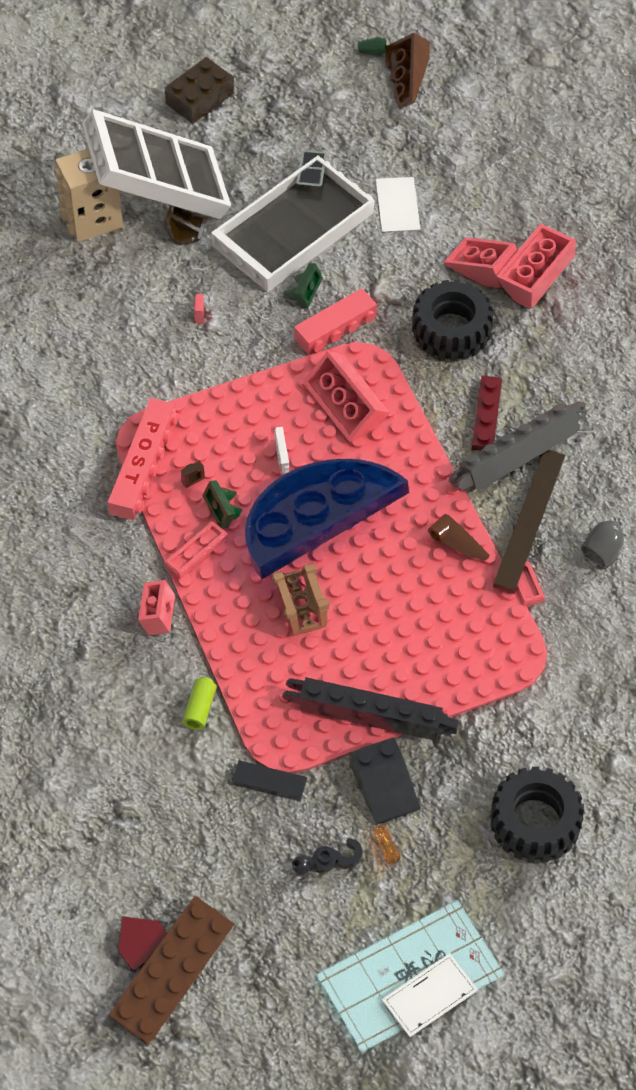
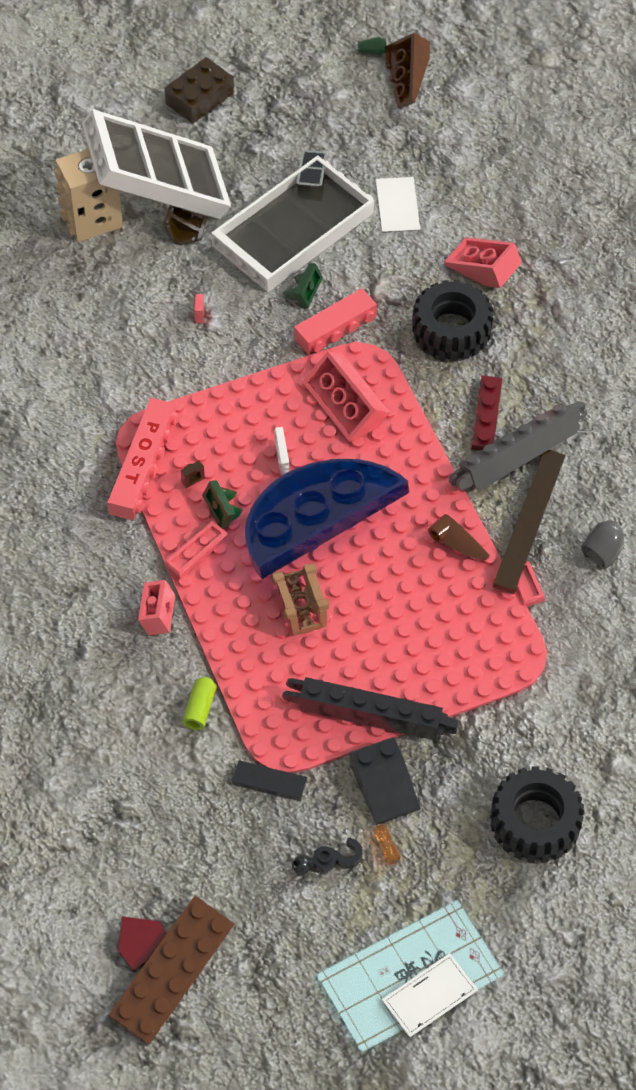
(536, 265): coral slope -> none

